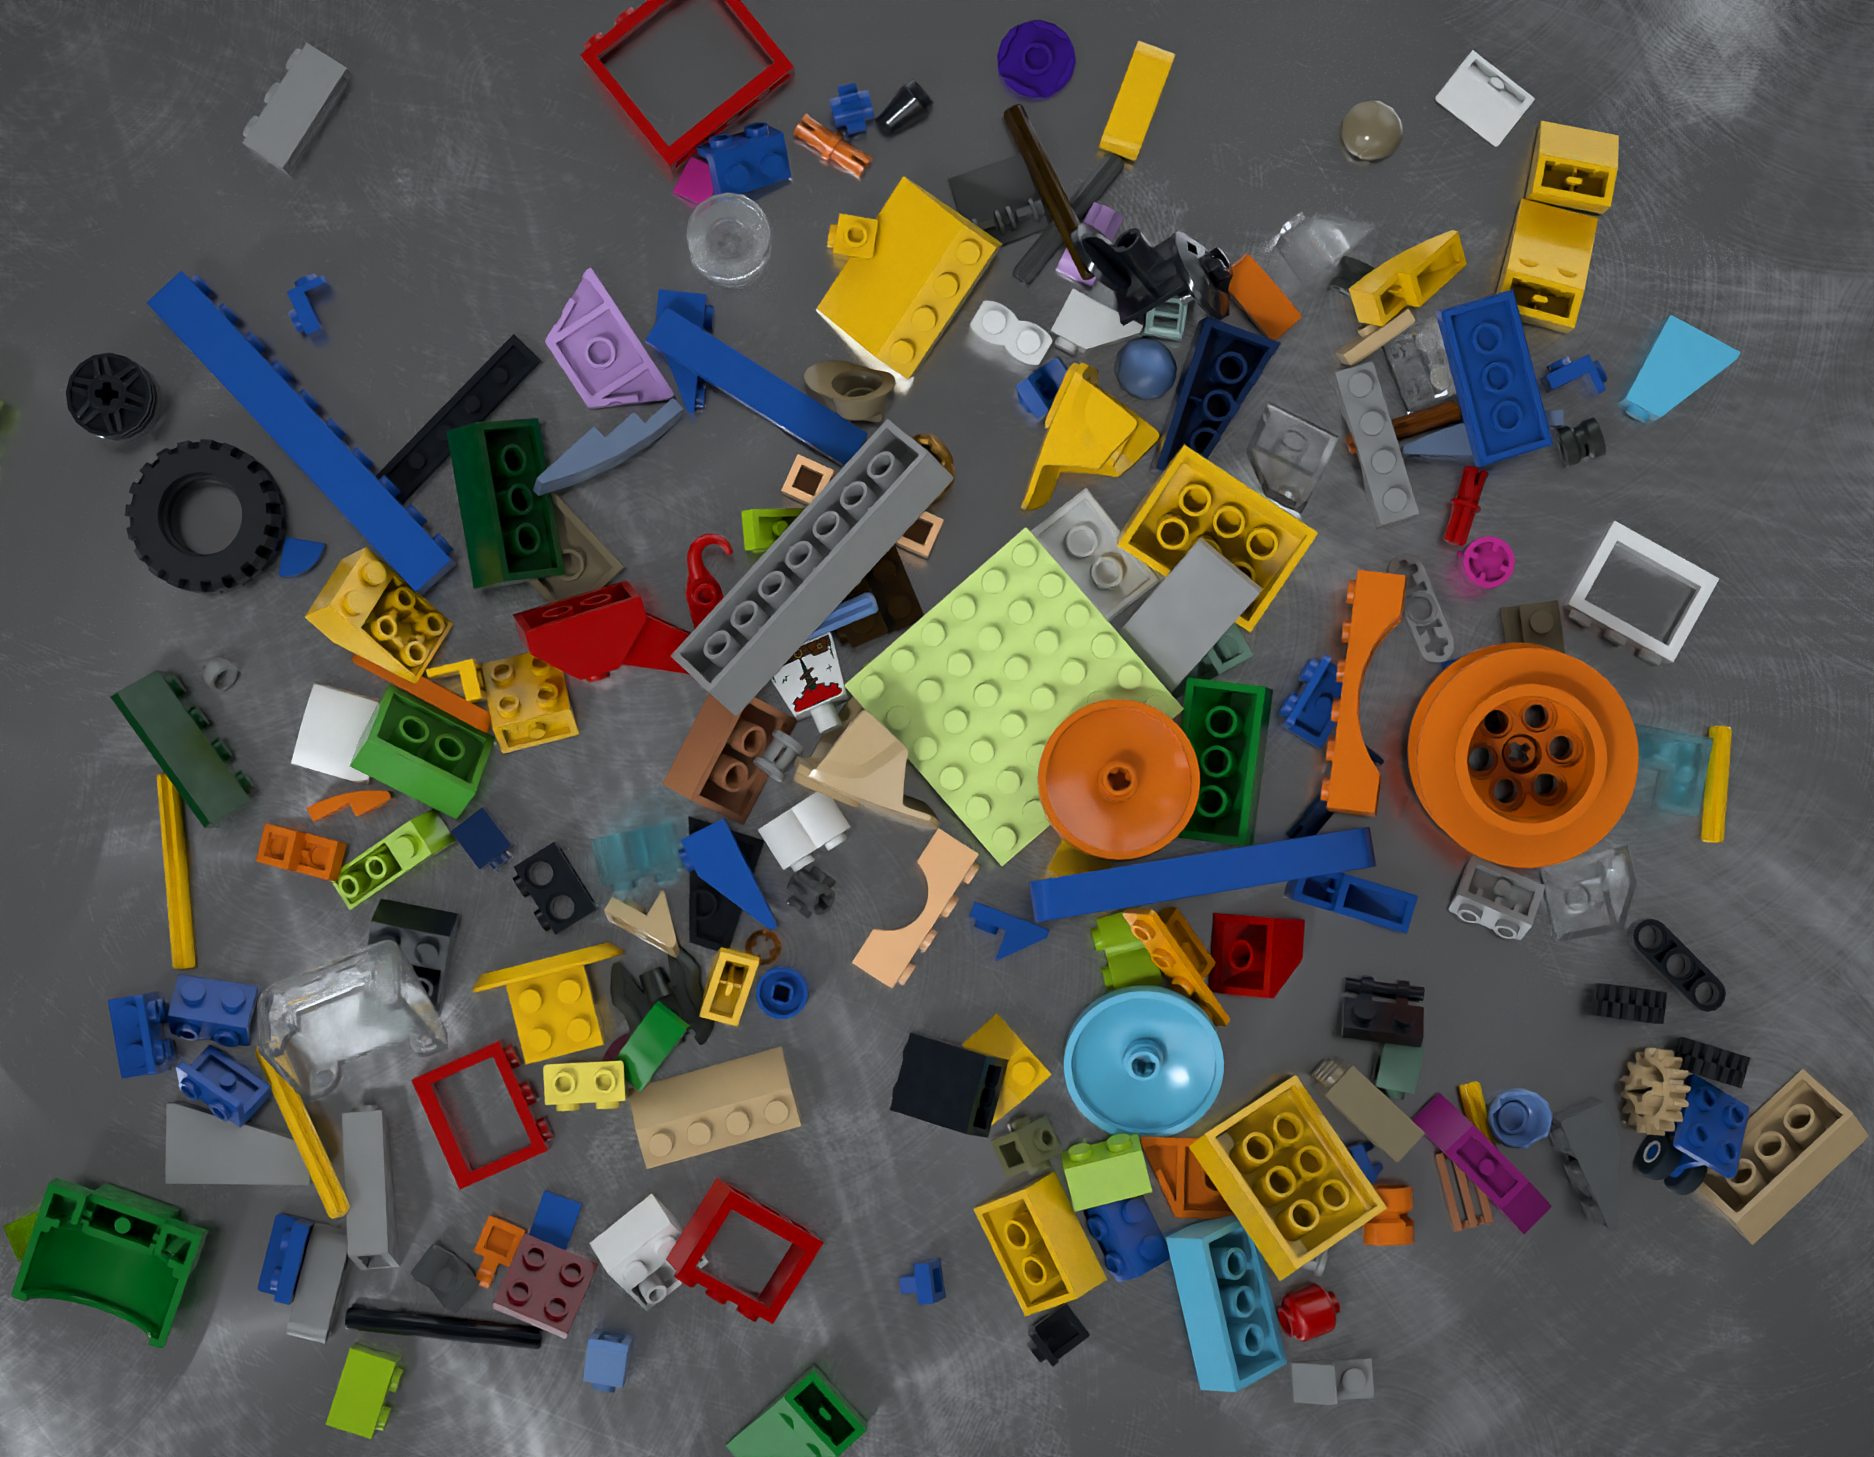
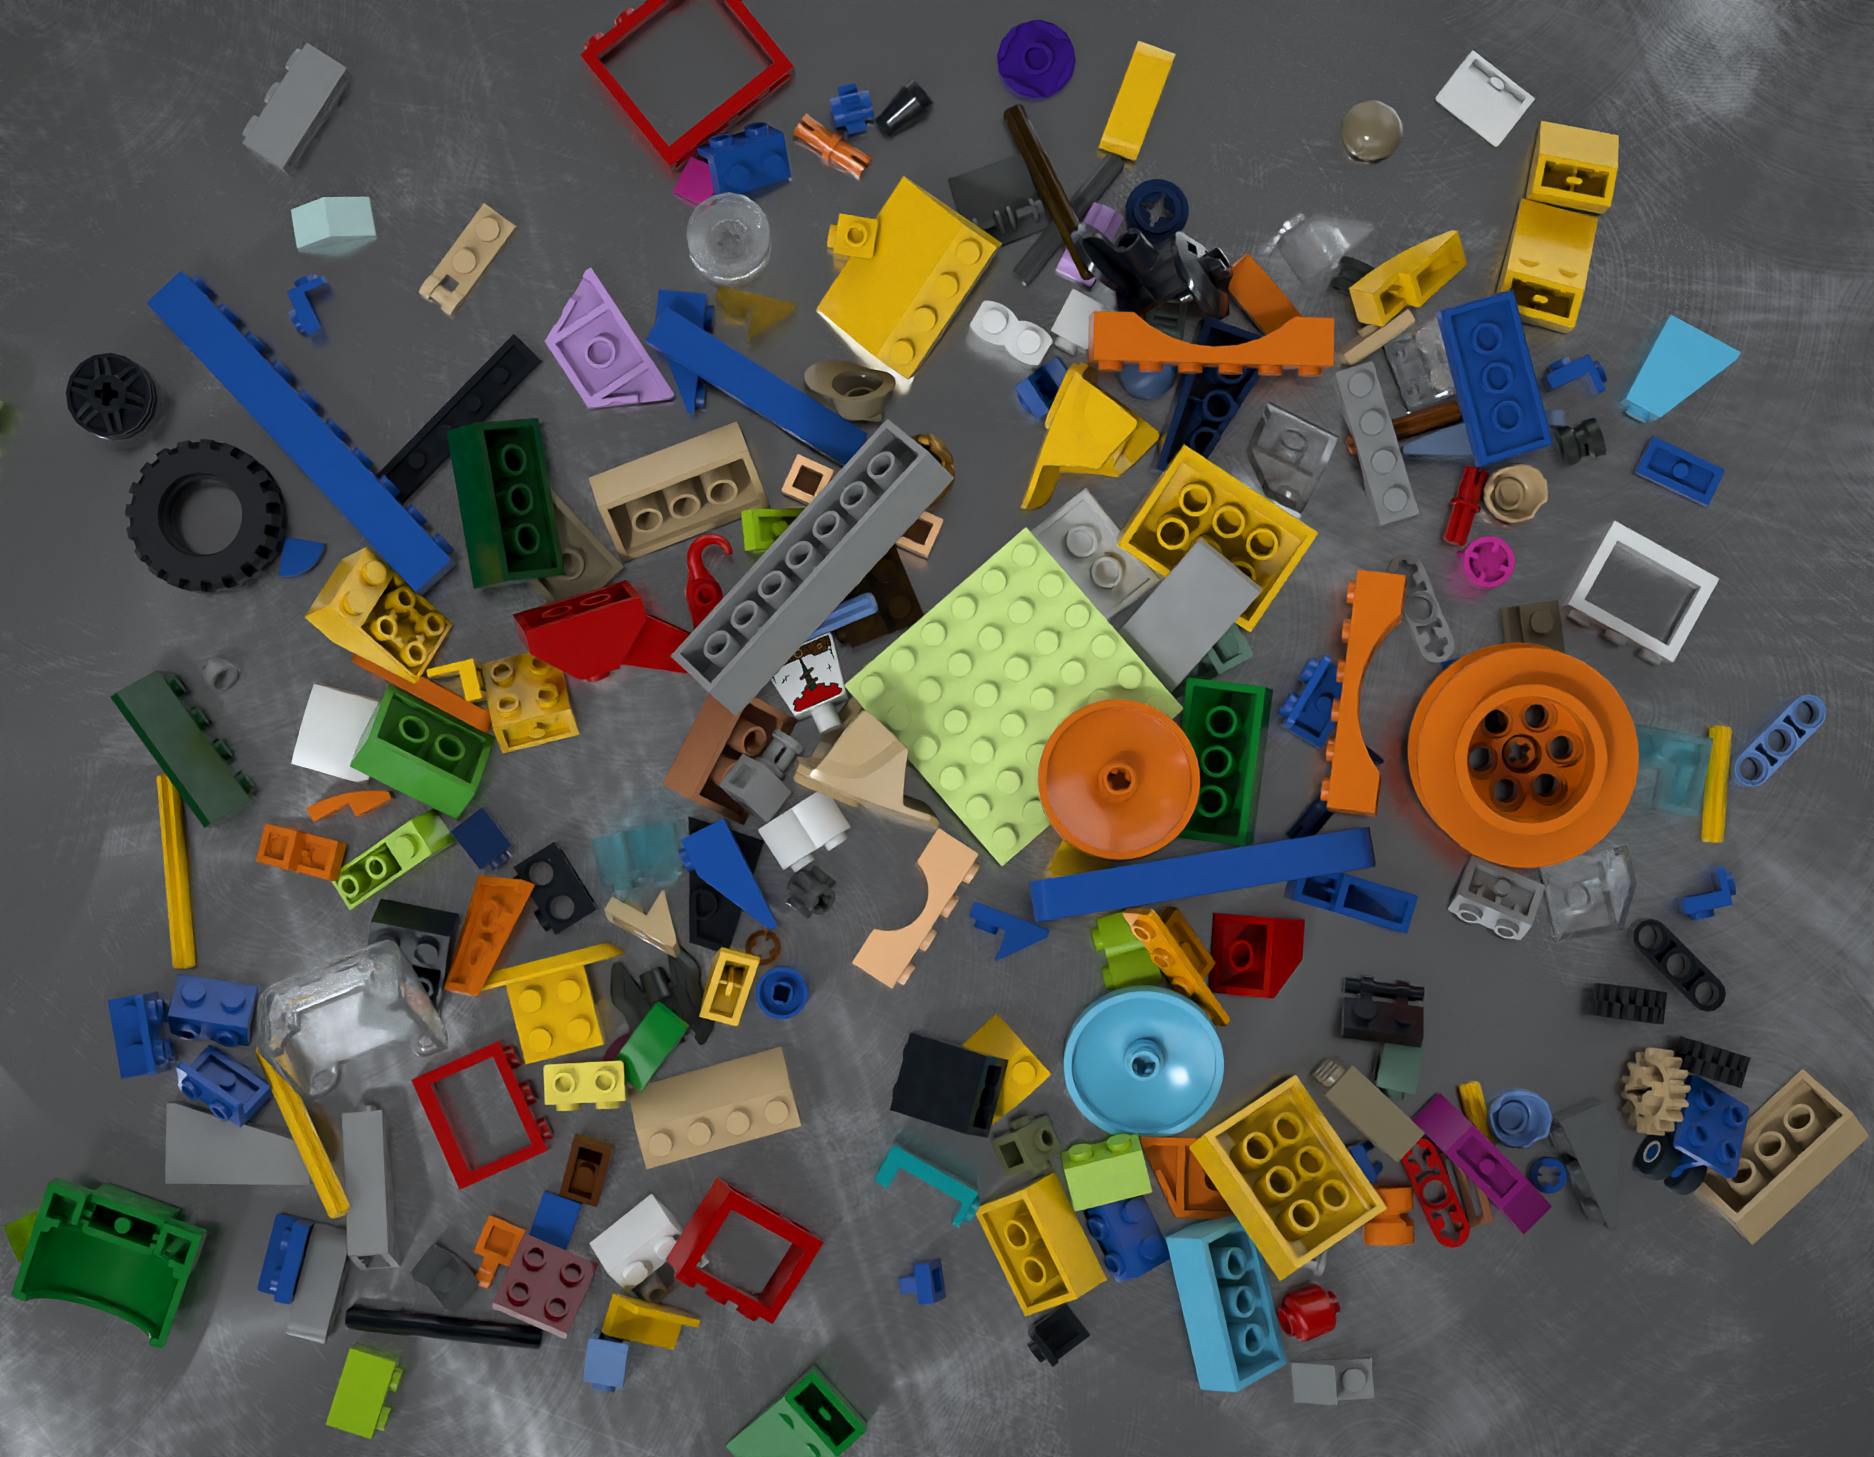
(333, 221): none -> light aqua slope
(468, 258): none -> tan plate
(487, 925): none -> orange wing
(586, 1170): none -> reddish brown slope
(597, 453): sand blue slope -> none
(646, 1321): none -> yellow panel
(678, 492): none -> tan slope
(755, 788): none -> light grey brick
(766, 311): none -> clear yellow slope
(932, 1173): none -> teal panel
(1128, 340): none -> orange arch
(1147, 194): none -> dark blue gear
(1437, 1223): none -> red beam
(1515, 492): none -> tan hair
(1546, 1187): none -> blue bush
(1679, 471): none -> blue plate
(1703, 904): none -> blue bracket
(1795, 735): none -> medium blue beam

